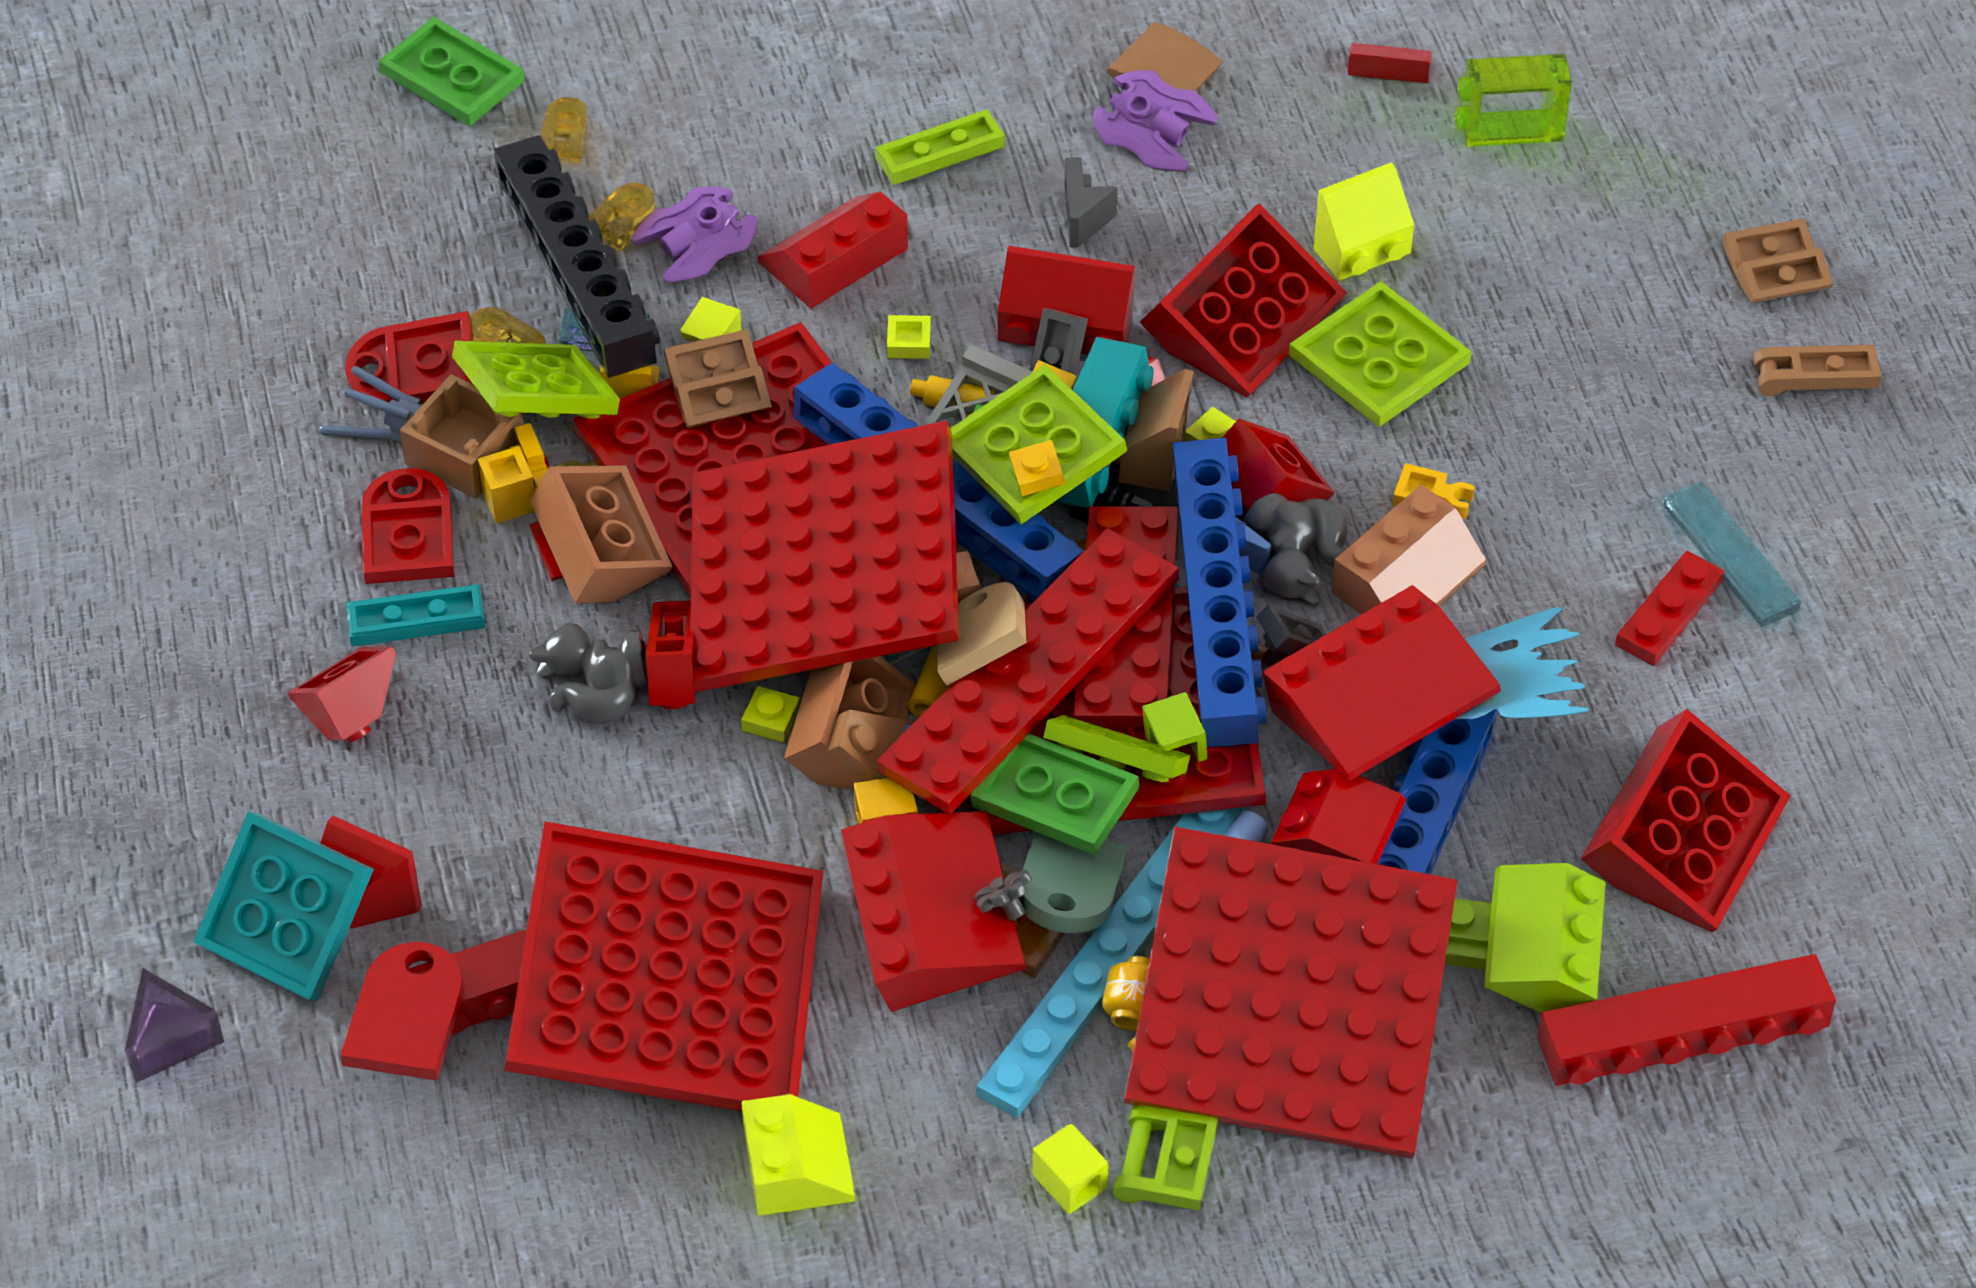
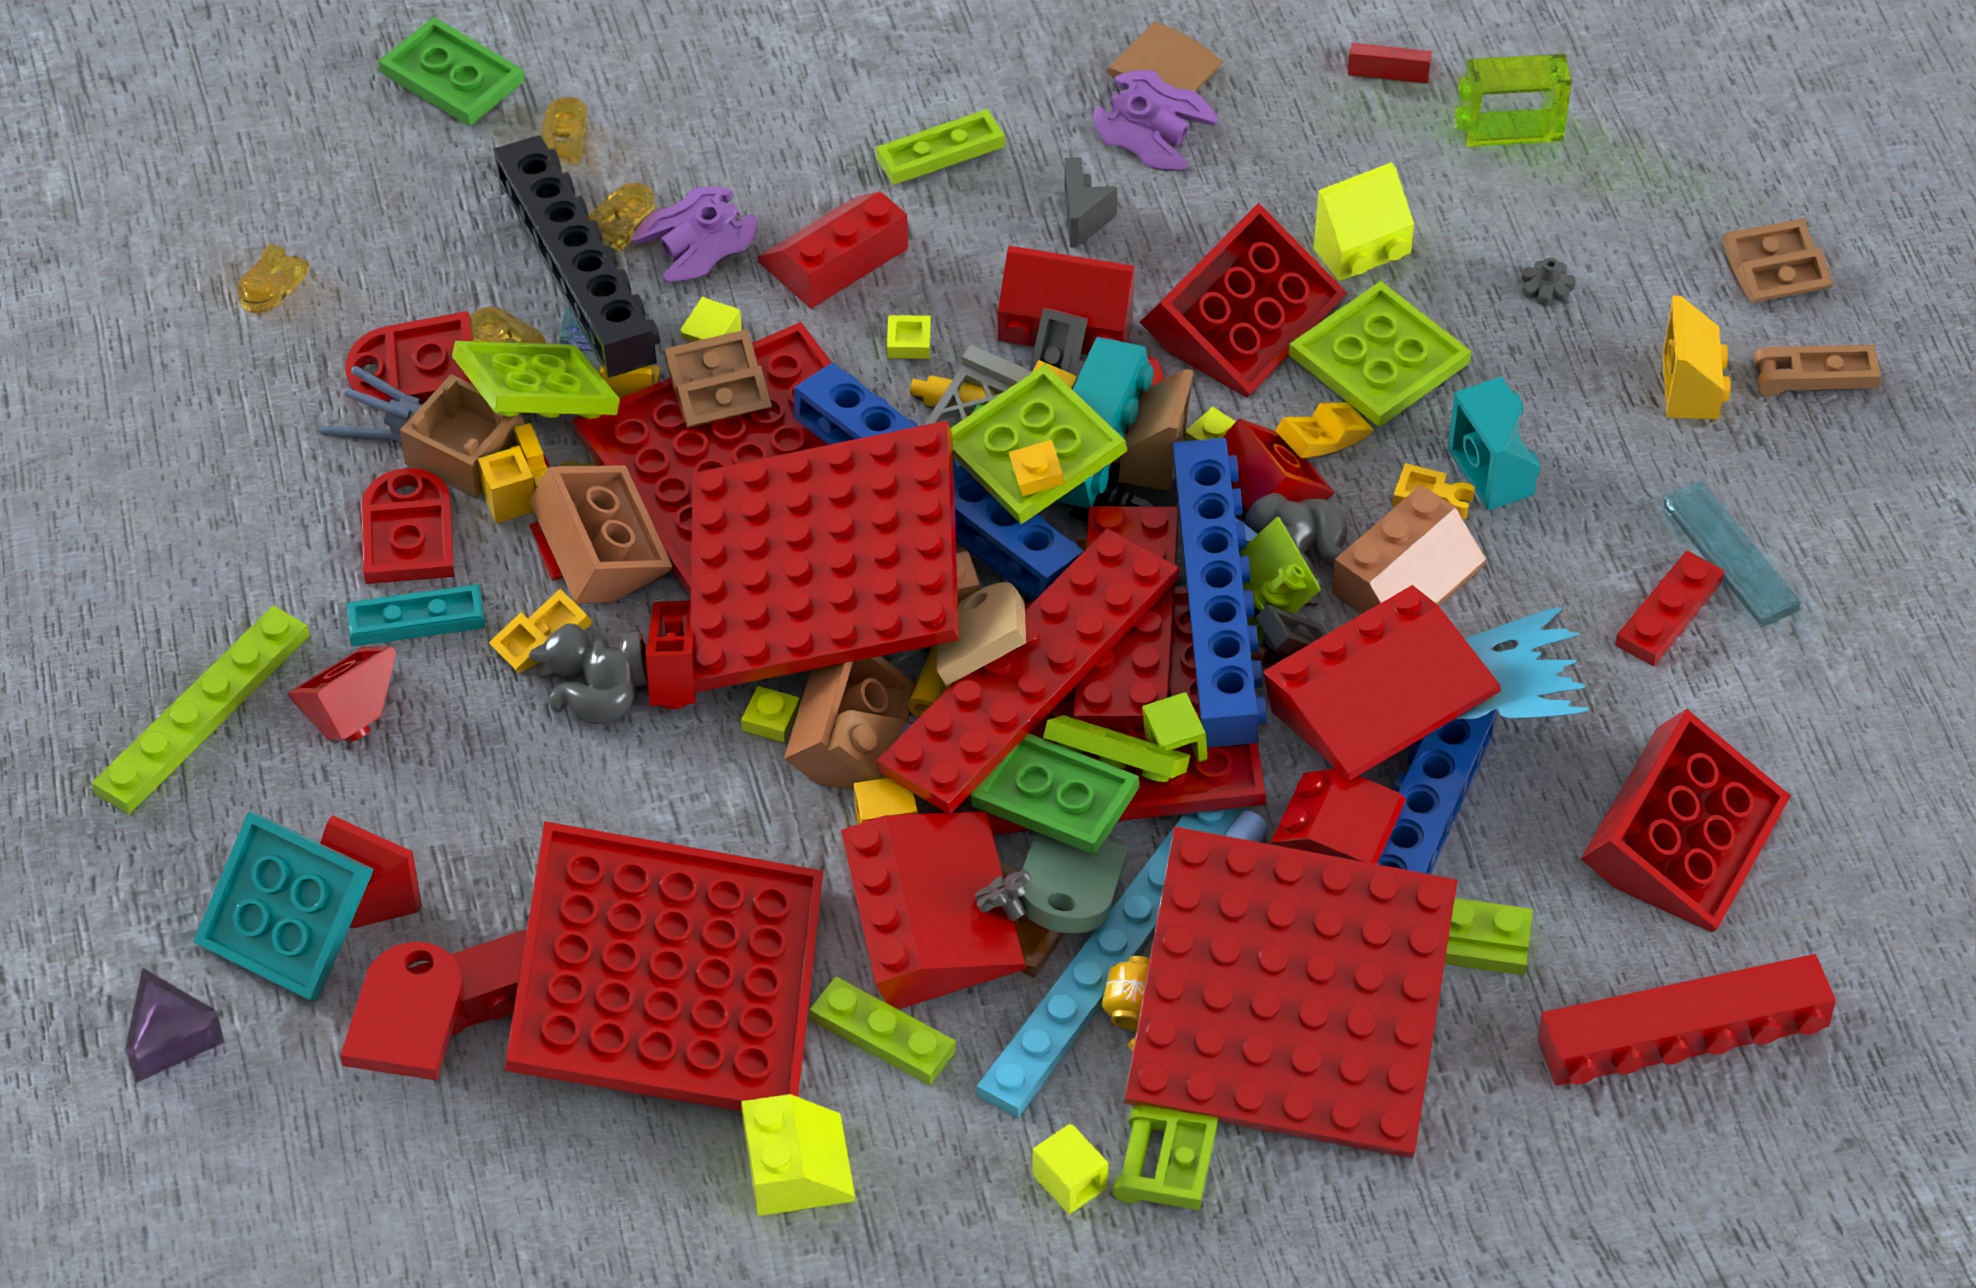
(200, 710): none -> lime plate
(261, 289): none -> clear yellow plate
(526, 633): none -> yellow slope
(882, 1030): none -> lime plate
(1277, 573): none -> lime hinge
(1326, 431): none -> yellow slope
(1488, 443): none -> teal slope
(1545, 935): lime slope -> none
(1548, 280): none -> dark grey plant
(1693, 364): none -> yellow slope

